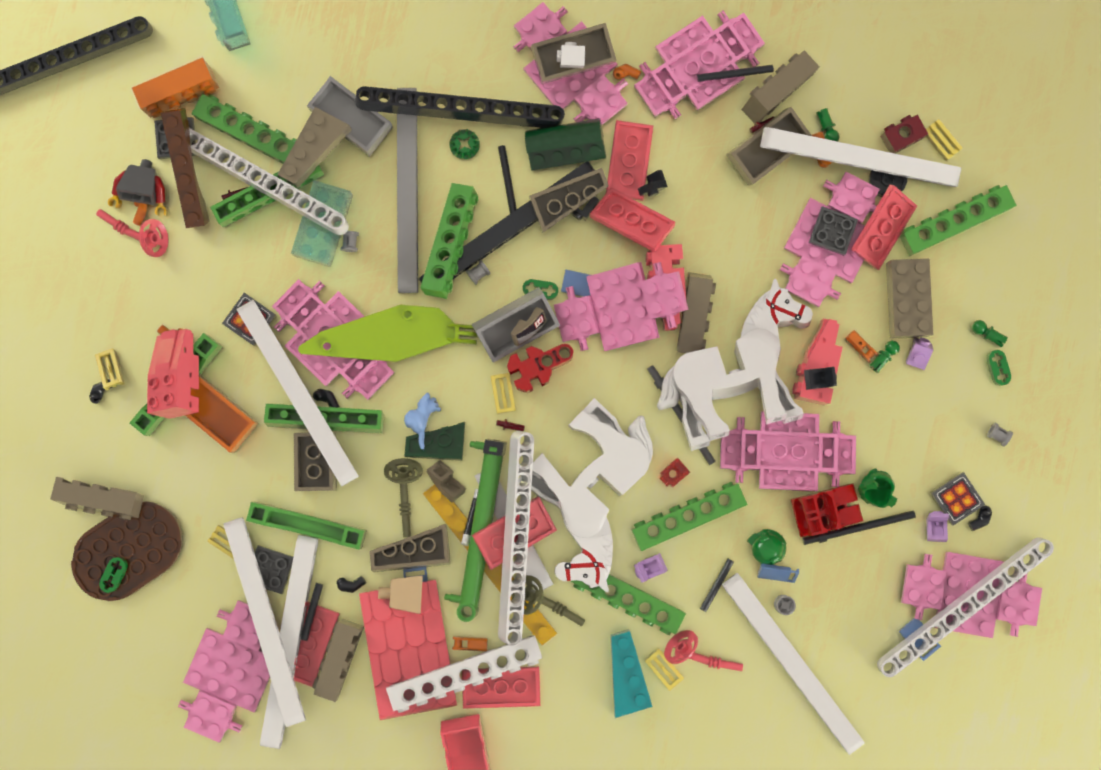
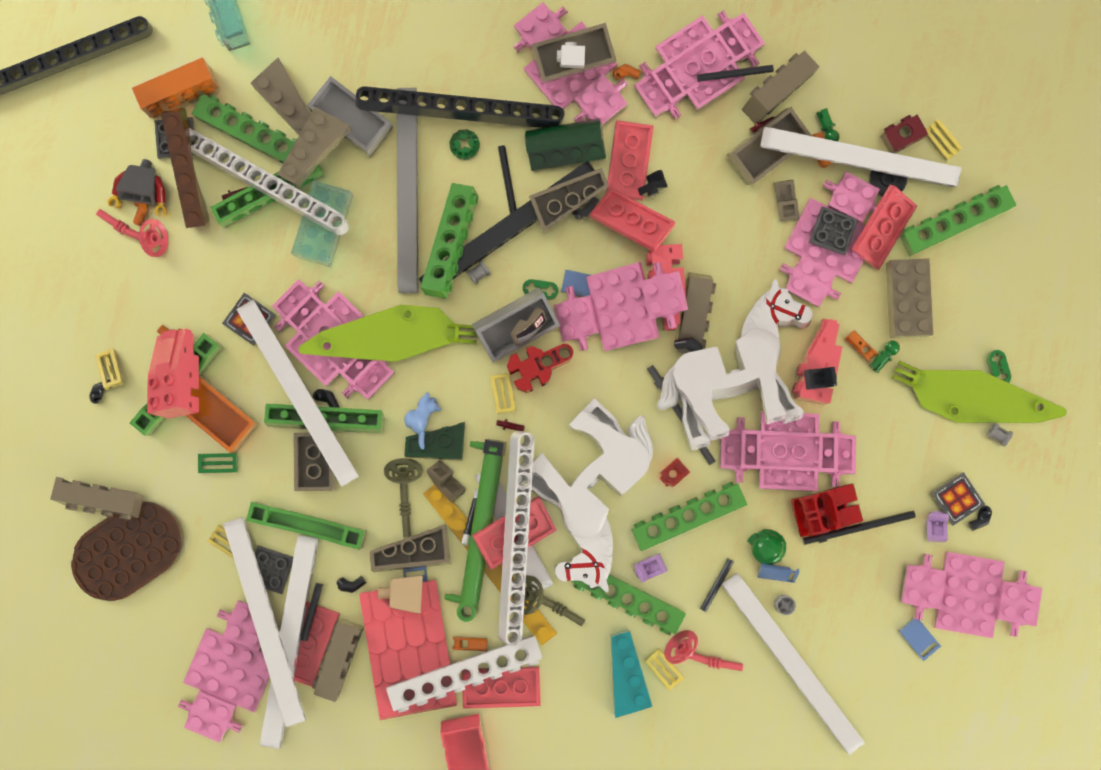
(109, 572): green beam -> none
(201, 463): none -> green tile
(282, 95): none -> dark tan wedge
(349, 241): light grey bush -> none
(689, 343): none -> black arm
(786, 200): none -> dark tan slope
(878, 489): green helmet -> none
(920, 353): lavender bracket -> none
(975, 605): white beam -> none
(976, 397): none -> lime wing
(980, 327): green pin -> none

